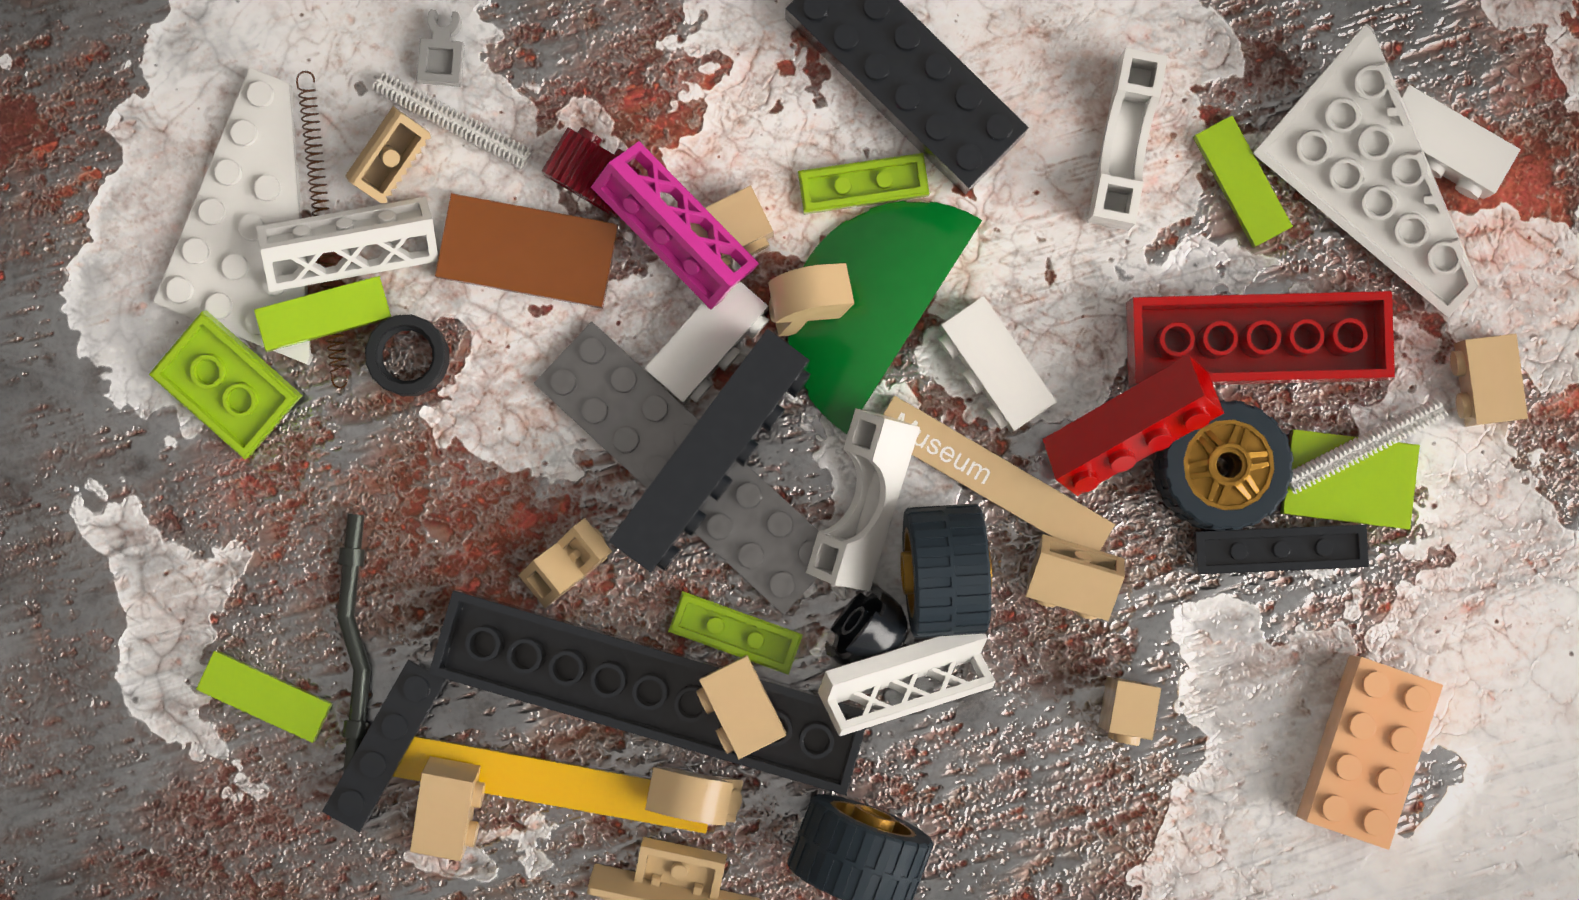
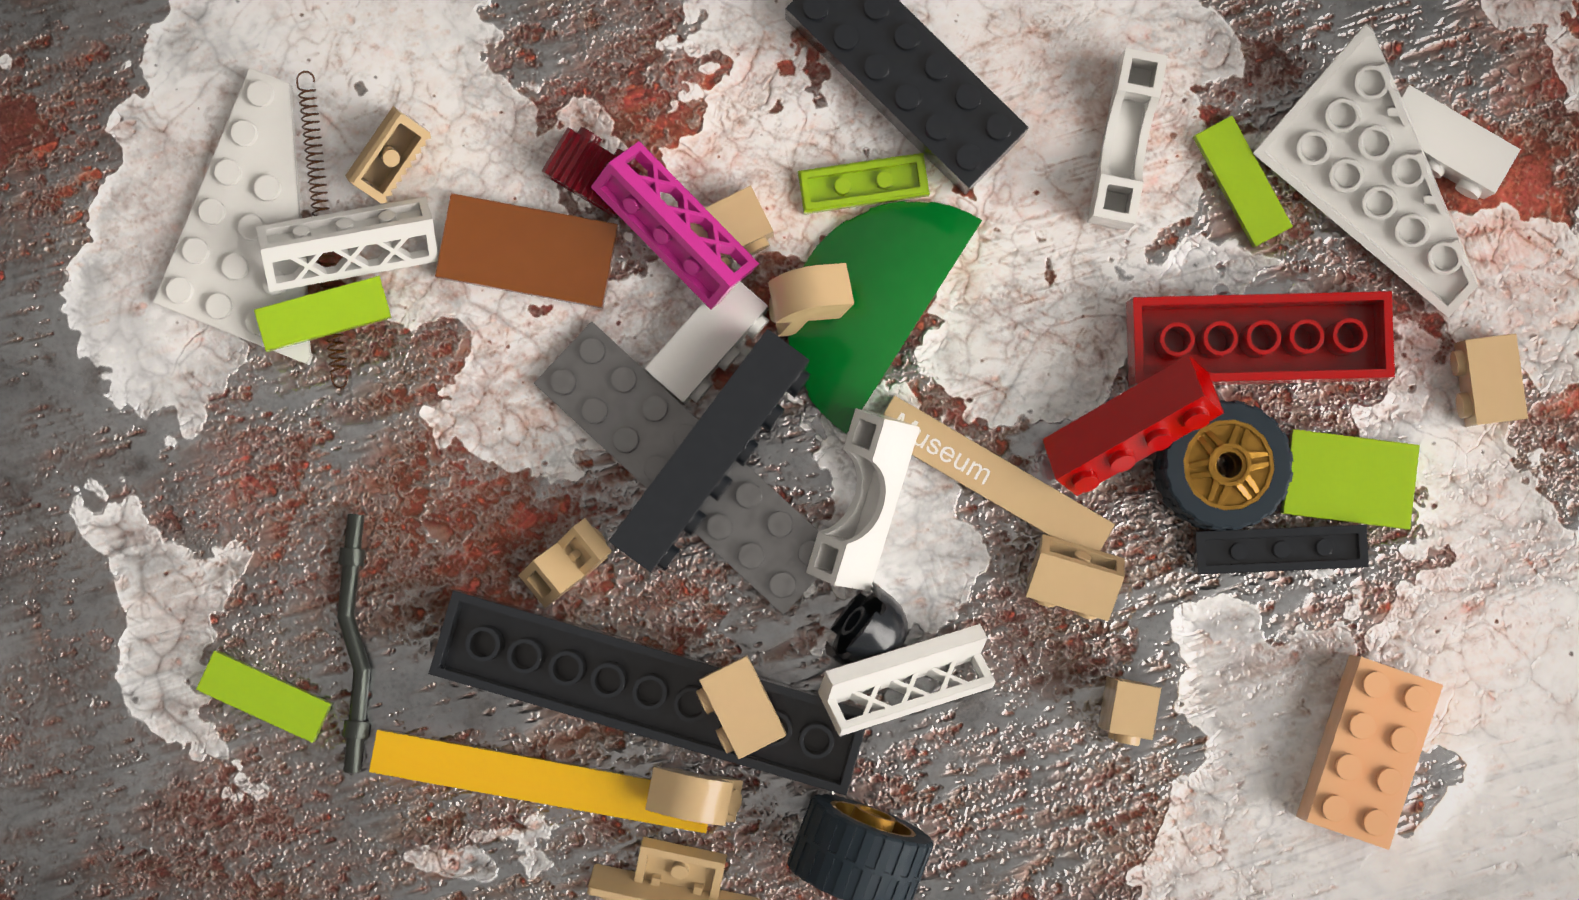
(225, 384): lime tile -> none
(384, 746): black plate -> none
(392, 326): black tyre -> none
(441, 57): light grey plate -> none
(446, 809): tan brick -> none
(450, 121): white axle -> none
(735, 632): lime tile -> none
(946, 570): black wheel -> none
(995, 365): white brick -> none
(1366, 444): white axle -> none

